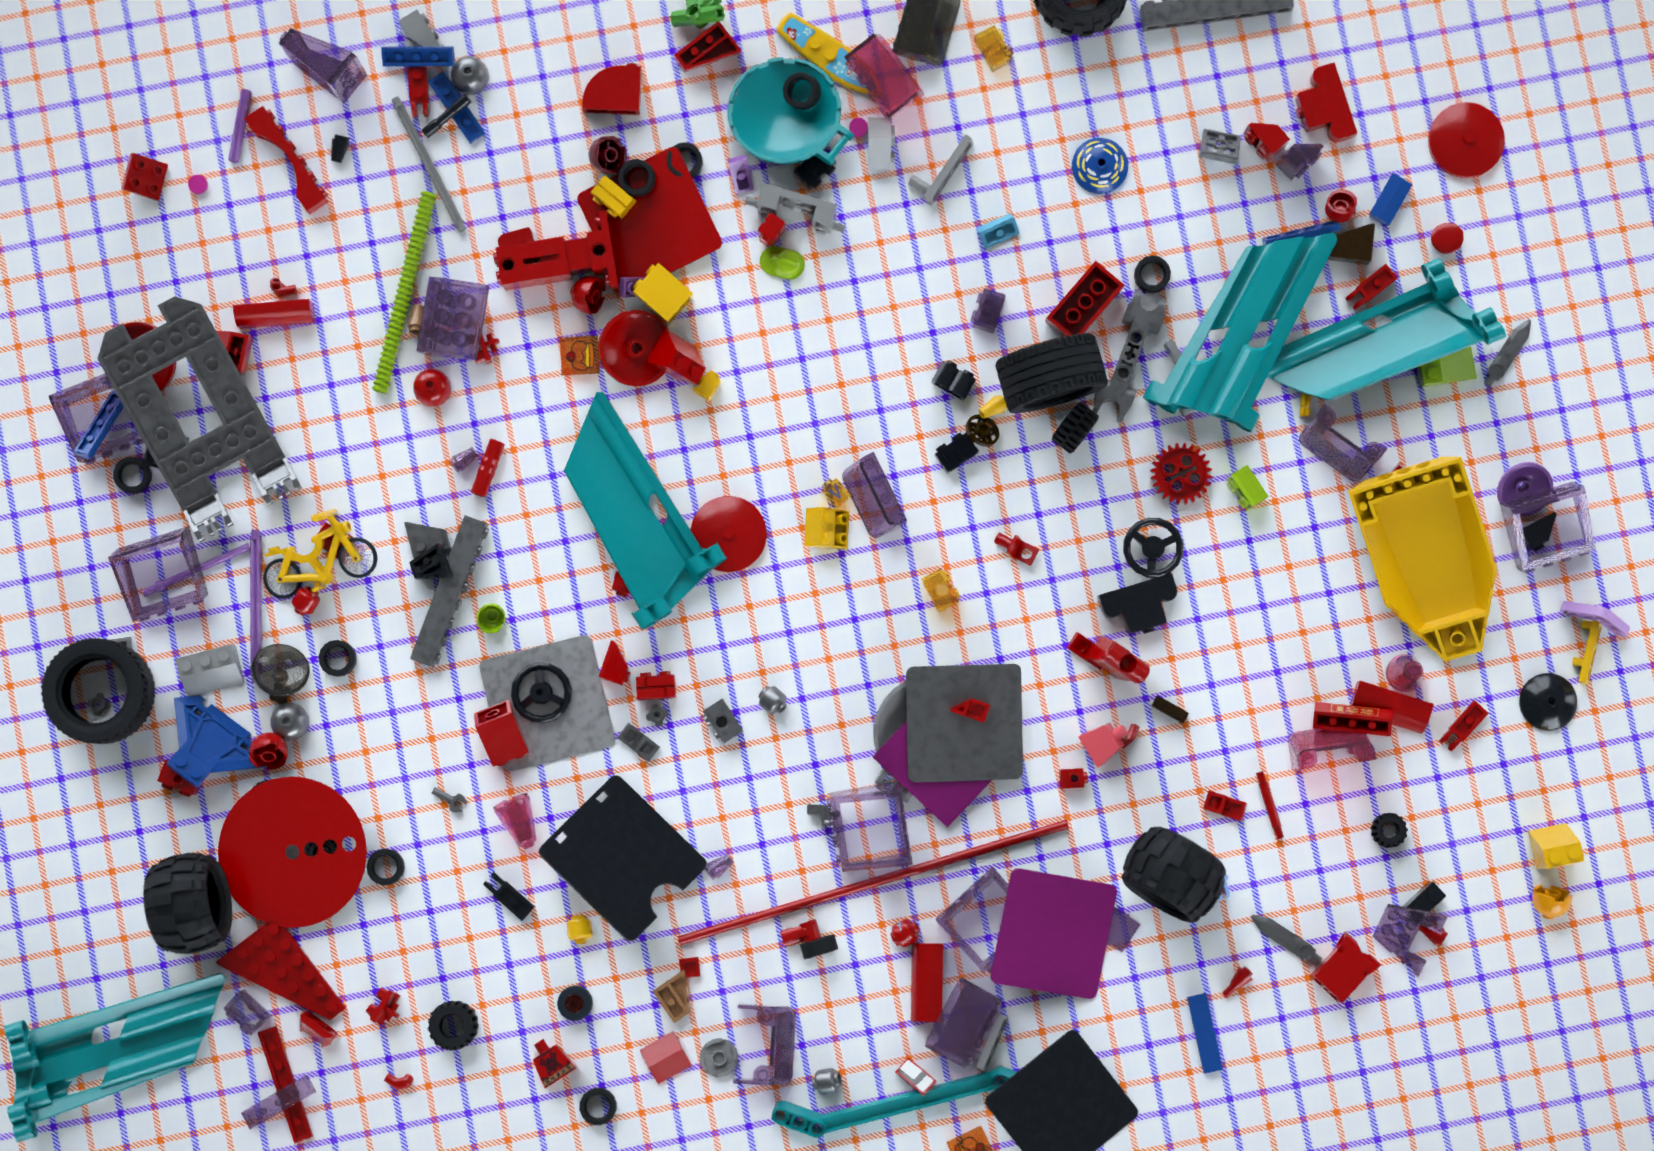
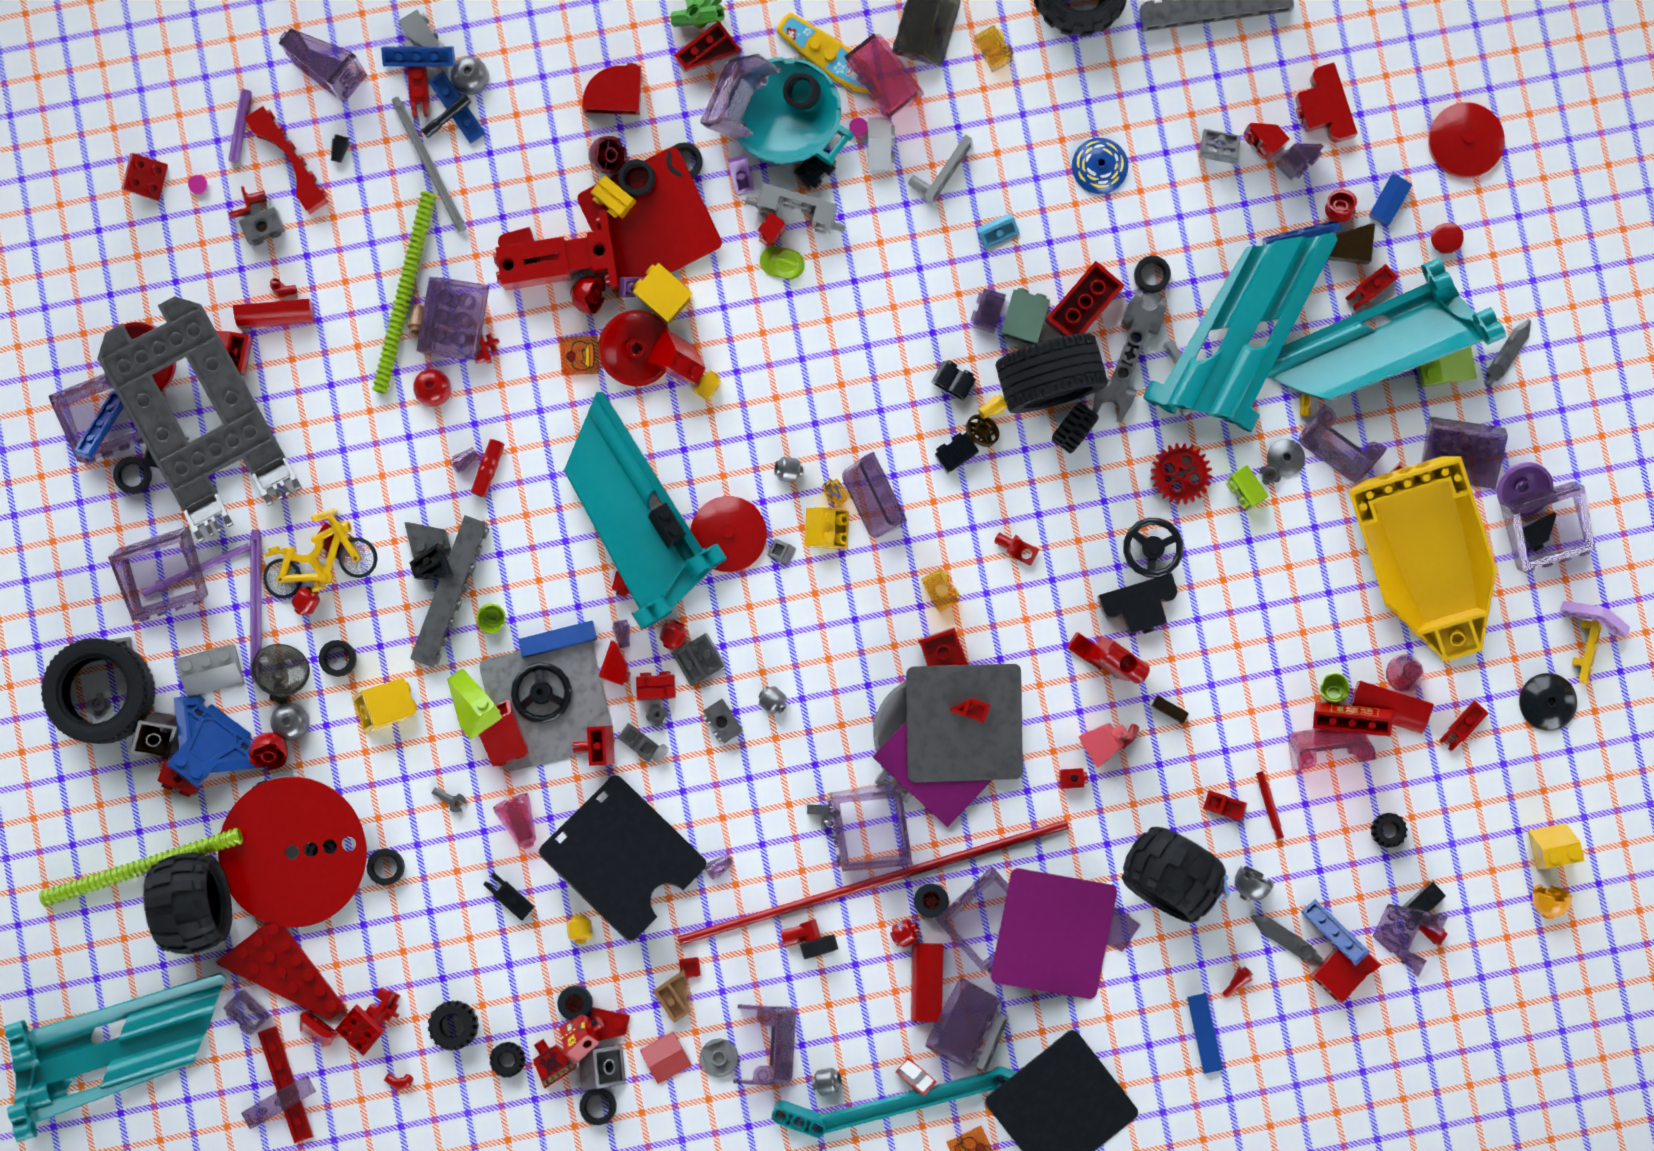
(136, 868): none -> lime piece
(154, 735): none -> dark brown slope
(249, 199): none -> red bracket
(251, 225): none -> flat silver brick
(360, 1030): none -> red plate
(384, 705): none -> yellow slope
(472, 705): none -> lime wedge
(507, 1071): none -> black tyre
(557, 639): none -> blue tile
(580, 1036): none -> red torso
(598, 745): none -> red brick
(602, 1068): none -> flat silver slope
(614, 1023): none -> red wing
(622, 632): none -> clear purple cone
(660, 753): none -> light grey tile
(666, 525): none -> black brick
(673, 634): none -> red head
(698, 659): none -> flat silver slope
(733, 93): none -> clear purple windscreen
(781, 551): none -> flat silver slope
(788, 469): none -> flat silver head
(931, 900): none -> black wheel
(943, 649): none -> red piece
(1025, 316): none -> sand green brick
(1252, 884): none -> flat silver cylinder
(1269, 479): none -> flat silver plate
(1276, 456): none -> flat silver dish
(1335, 688): none -> lime hair
(1335, 932): none -> tile
(1477, 444): none -> clear purple slope

